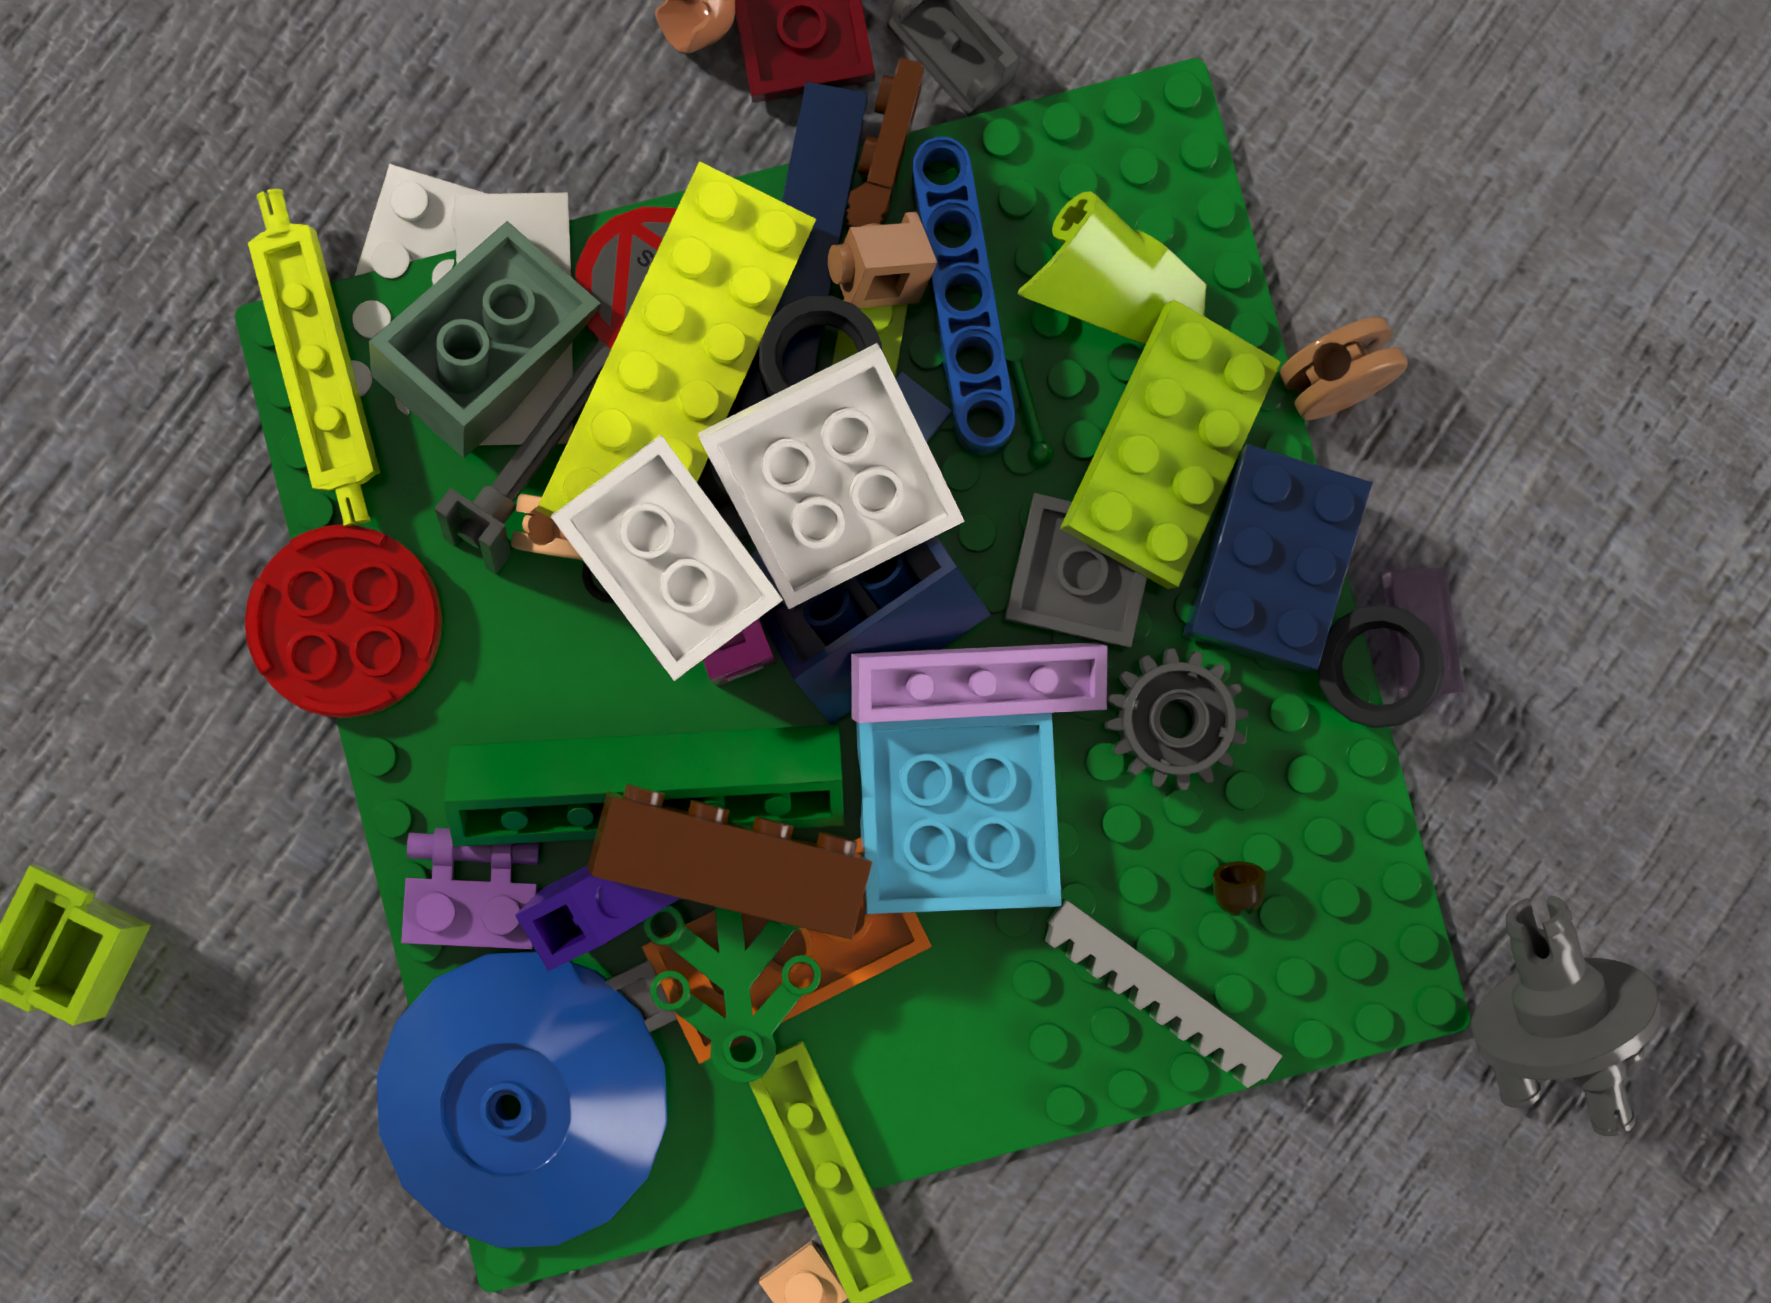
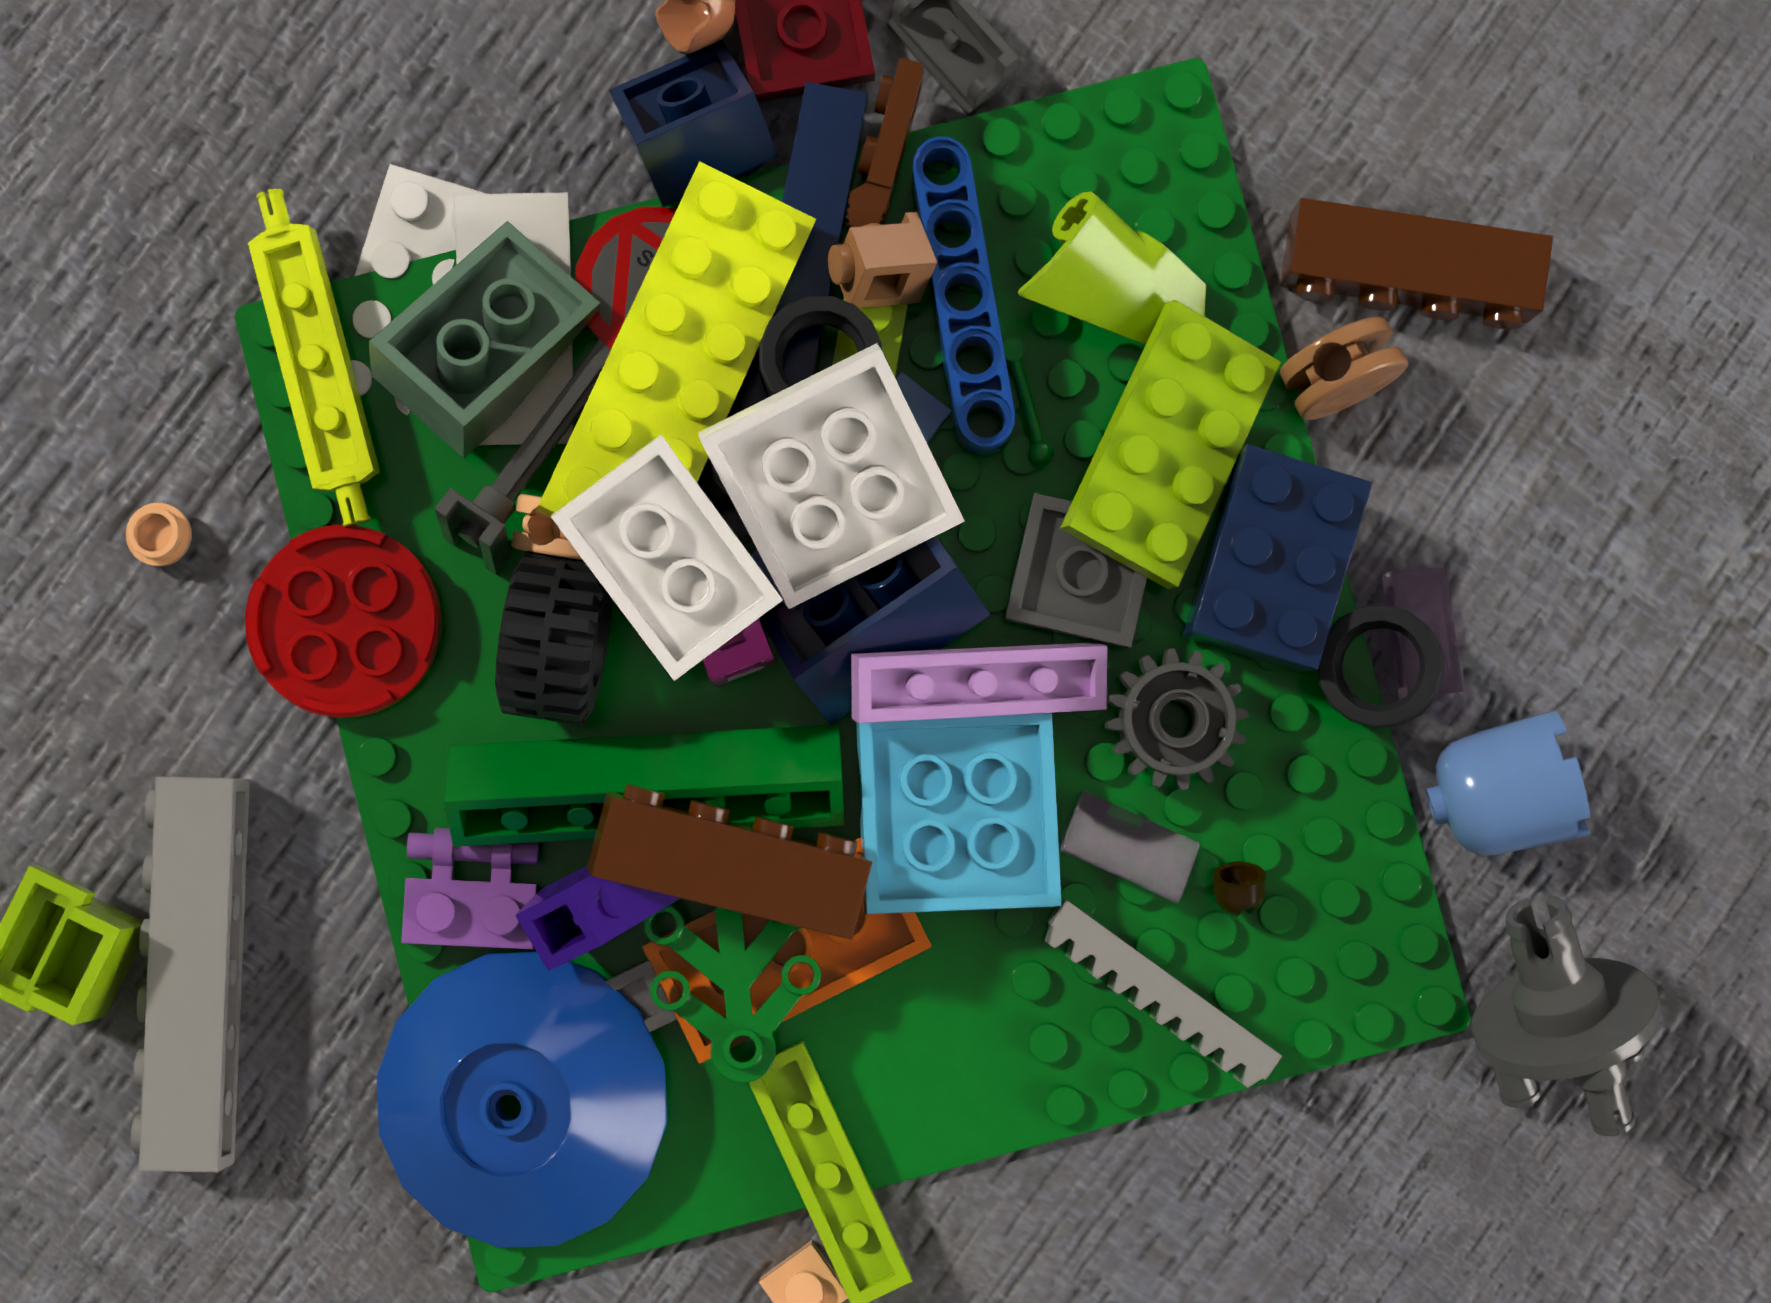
(158, 534): none -> light nougat plate
(191, 974): none -> light grey brick
(552, 640): none -> black tyre
(694, 114): none -> dark blue slope
(1129, 847): none -> slope
(1416, 263): none -> reddish brown brick
(1510, 788): none -> medium blue cylinder

